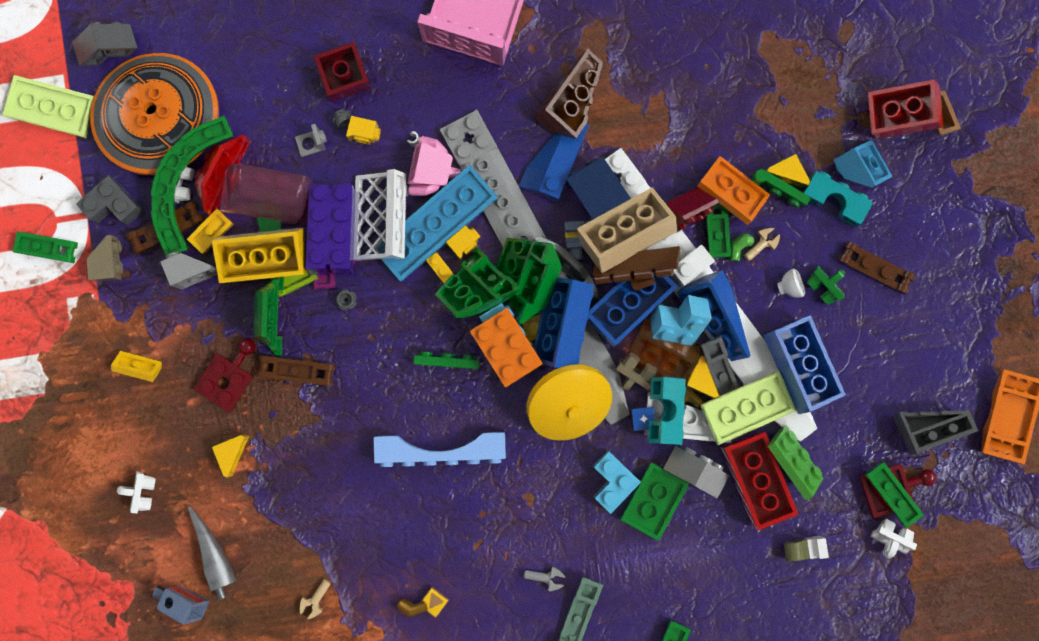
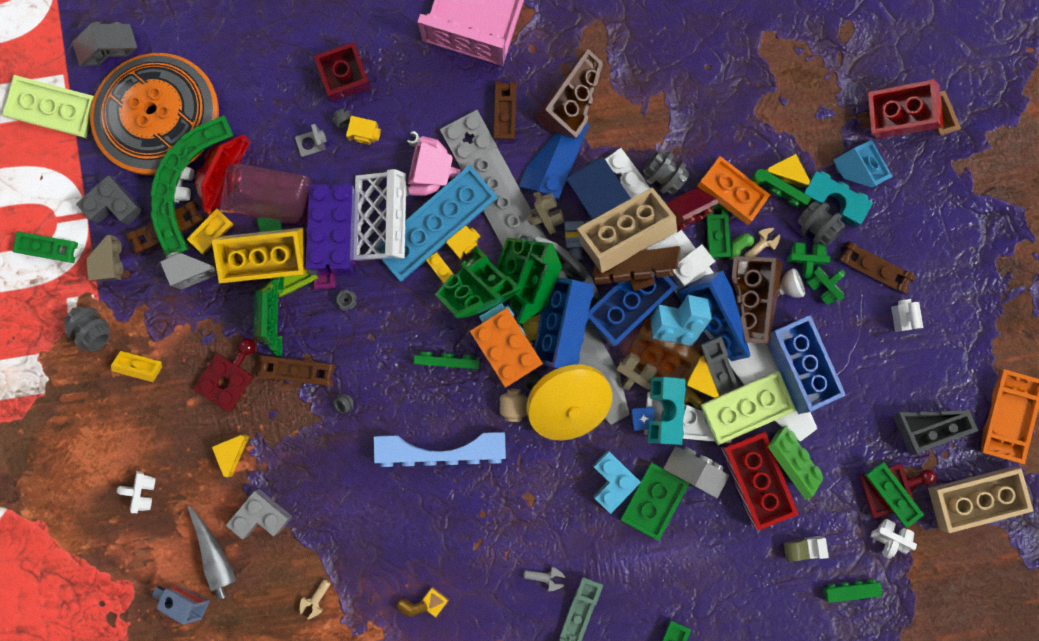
(87, 329): none -> dark grey piece
(259, 510): none -> light grey brick
(343, 403): none -> dark grey plate
(505, 111): none -> reddish brown plate
(513, 405): none -> tan head
(530, 381): none -> dark grey plate
(542, 214): none -> dark tan hips
(667, 173): none -> dark grey piece
(757, 291): none -> reddish brown wedge
(798, 256): none -> green hips
(821, 223): none -> dark grey piece
(852, 591): none -> green piece
(907, 315): none -> white brick
(980, 499): none -> tan brick

